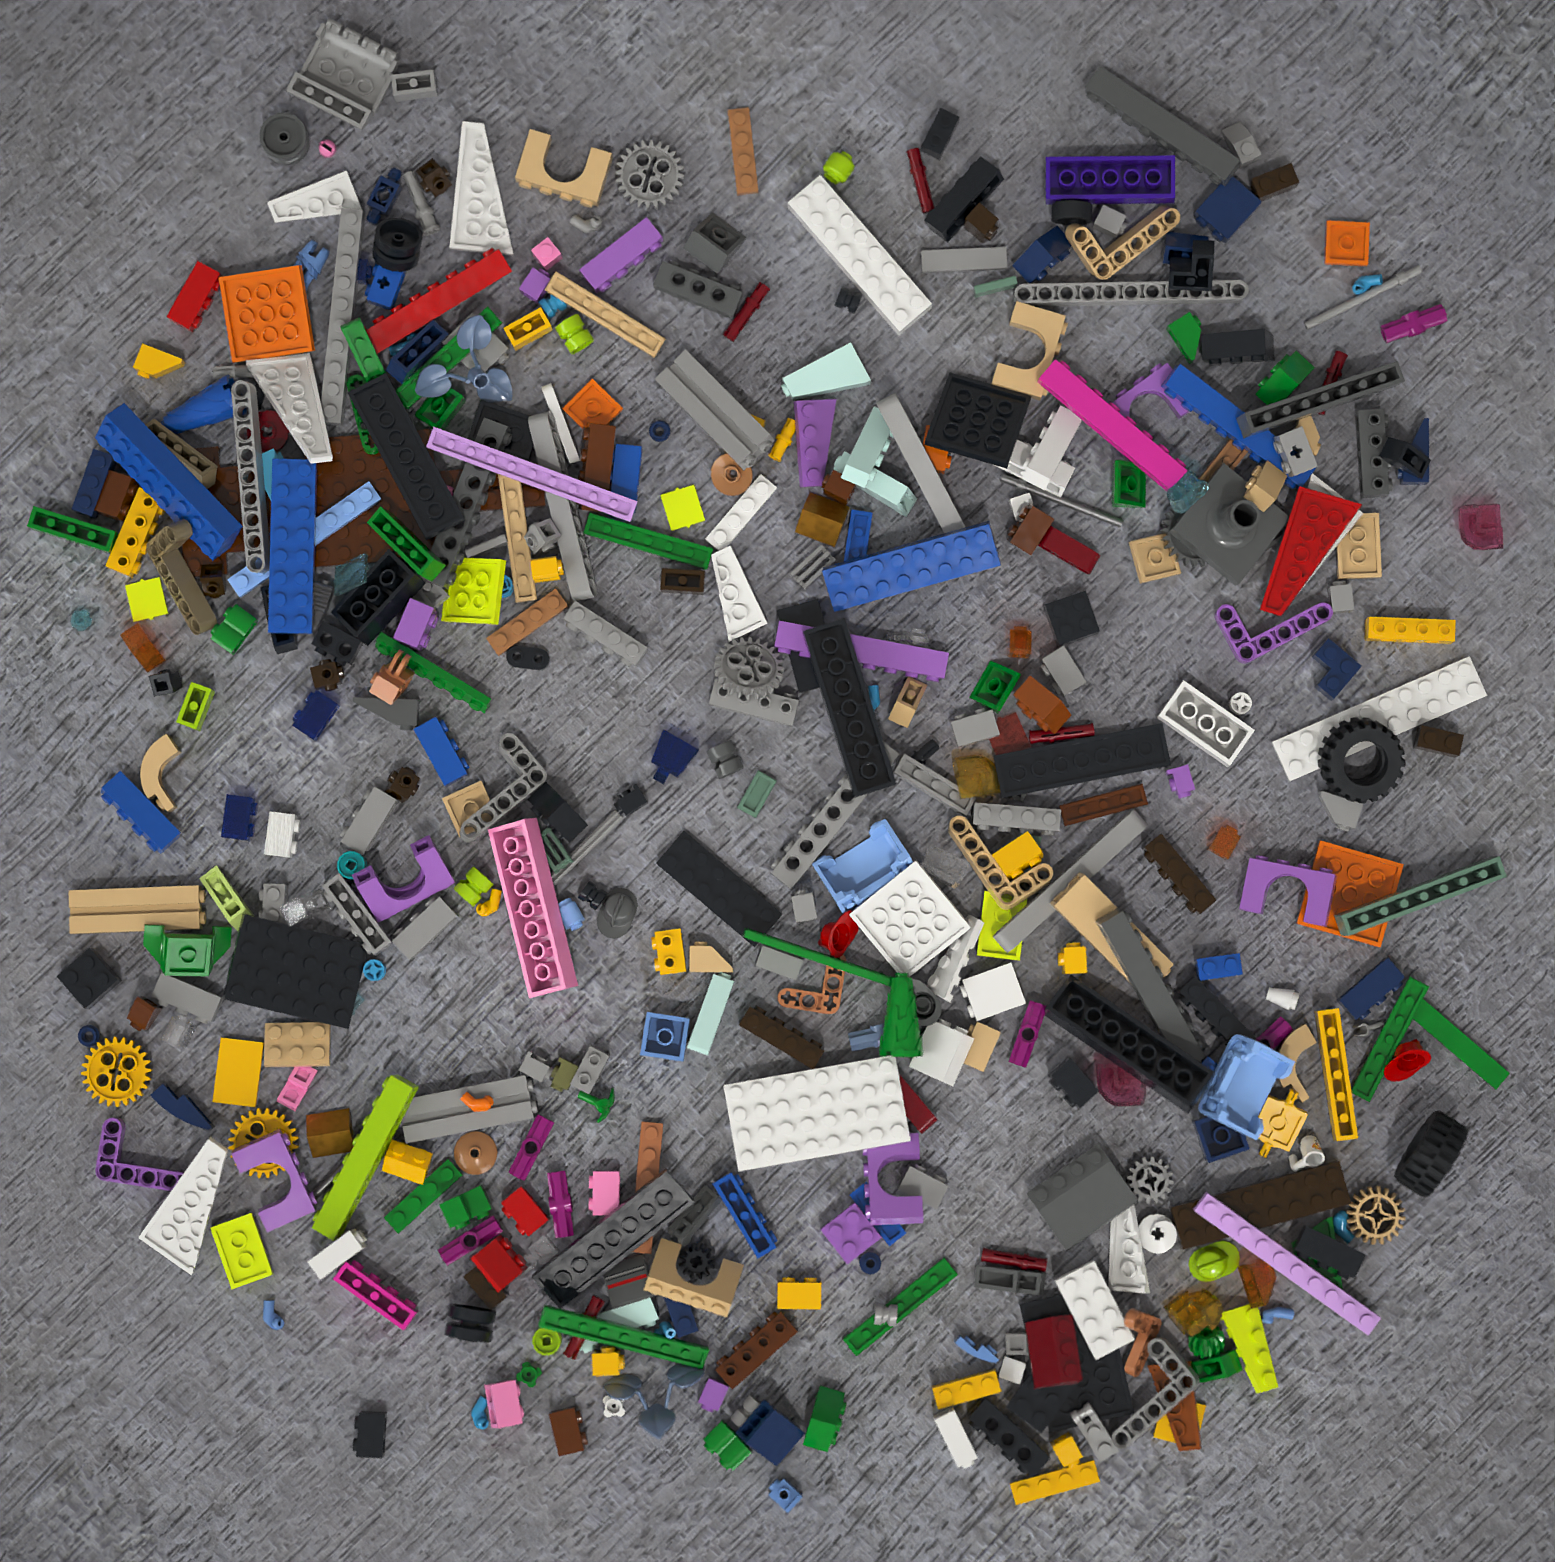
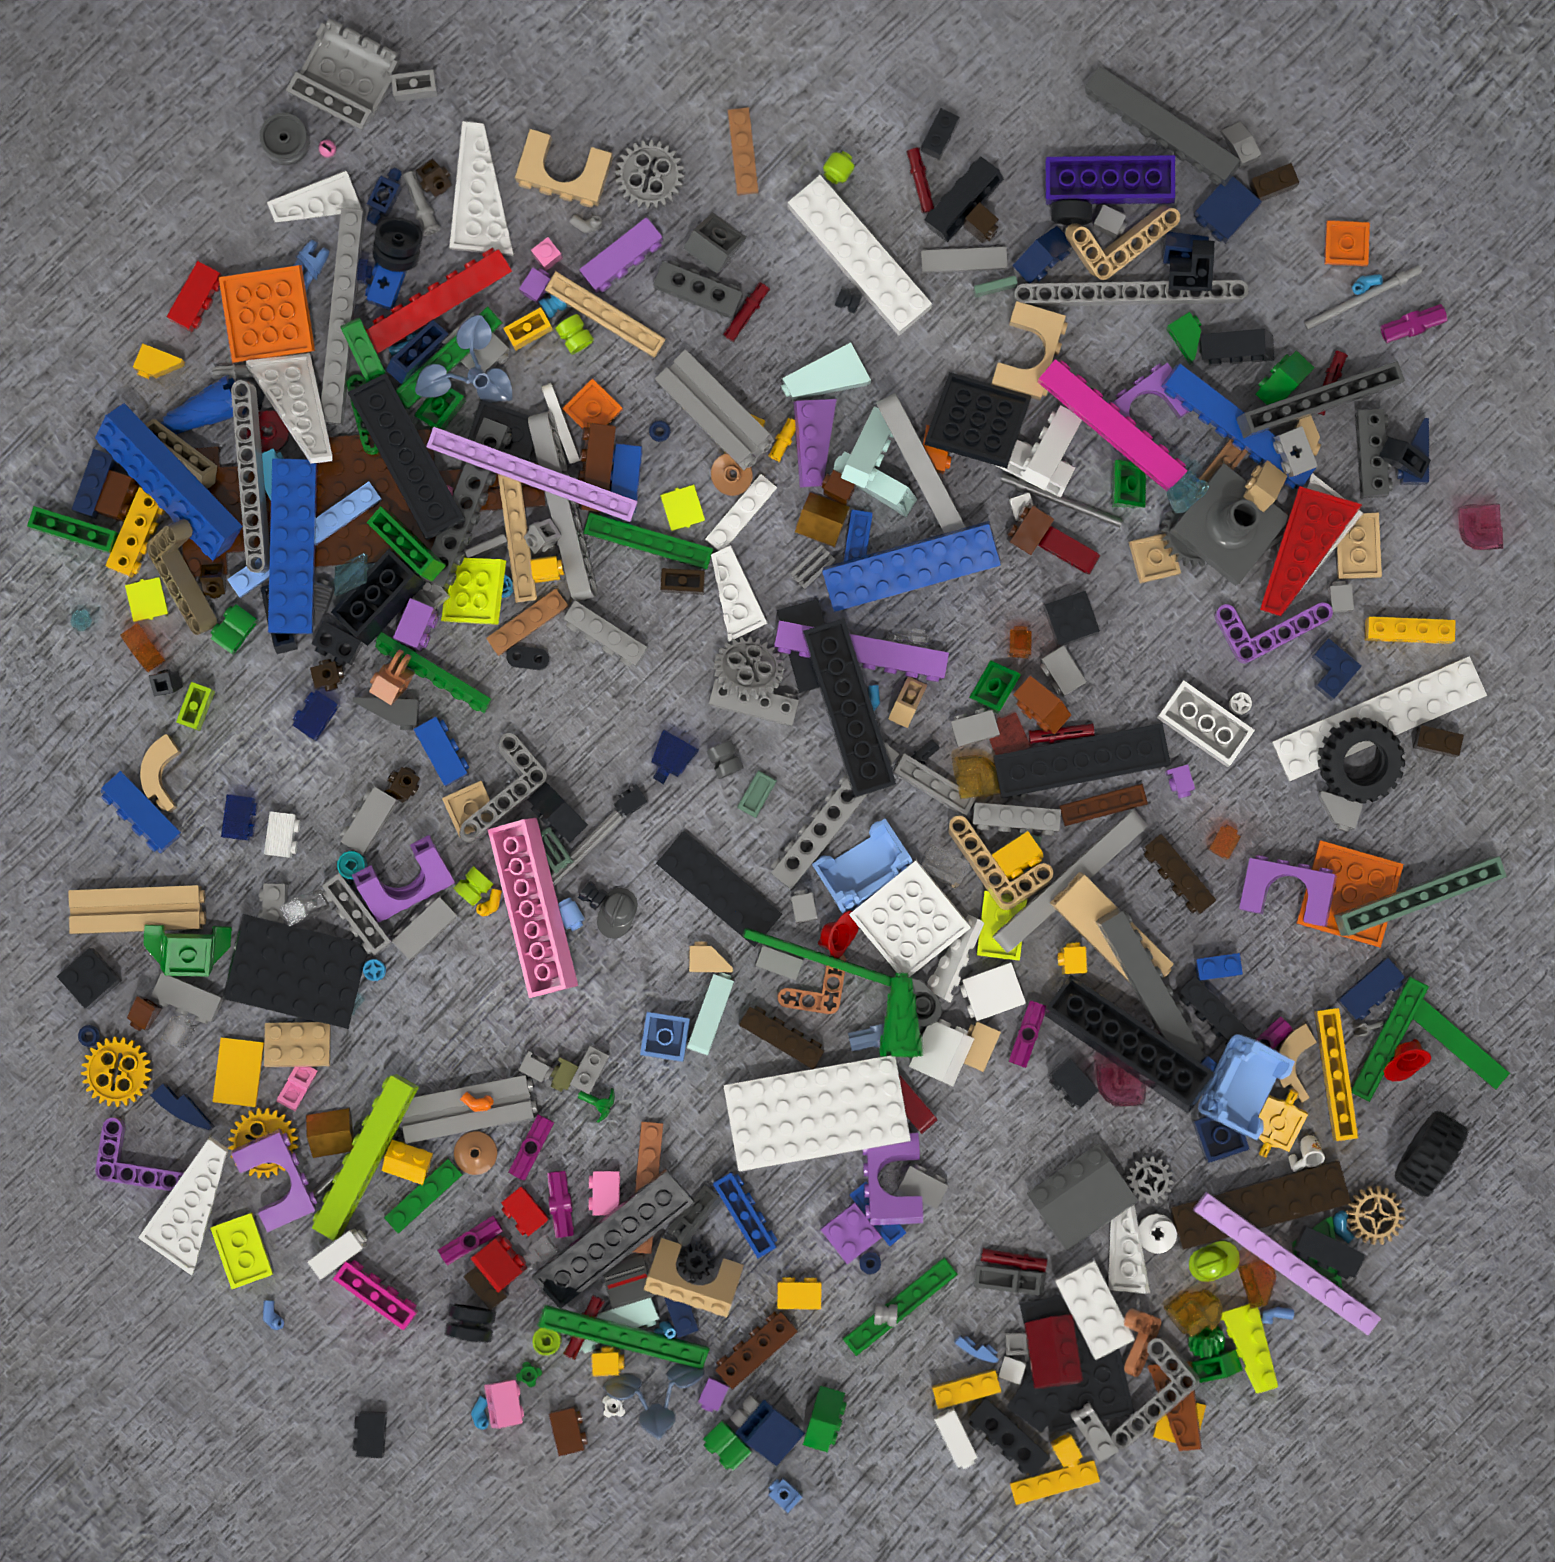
(225, 896): yellowish green slope -> none
(466, 1206): green brick -> none
(669, 951): yellow brick -> none
(1283, 997): white cone -> none

